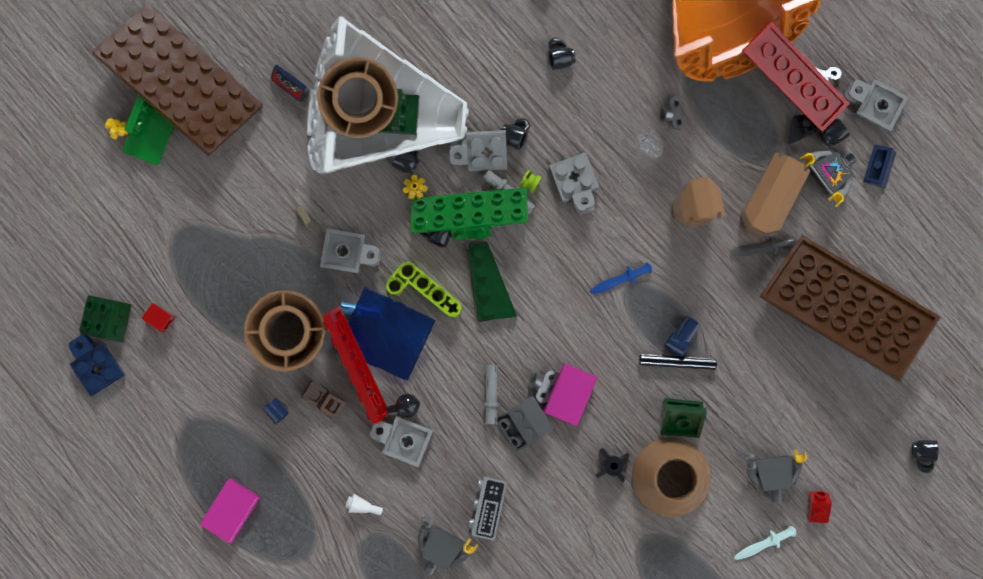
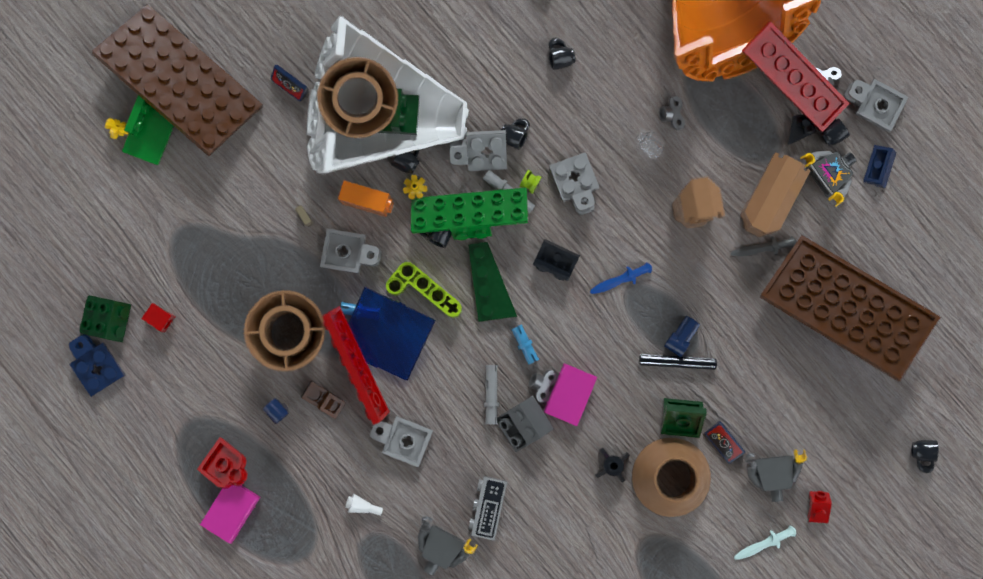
(224, 465): none -> red plate
(365, 199): none -> orange brick
(406, 406): black piece -> none
(525, 344): none -> dark azure pin
(556, 260): none -> black bracket
(724, 442): none -> slope

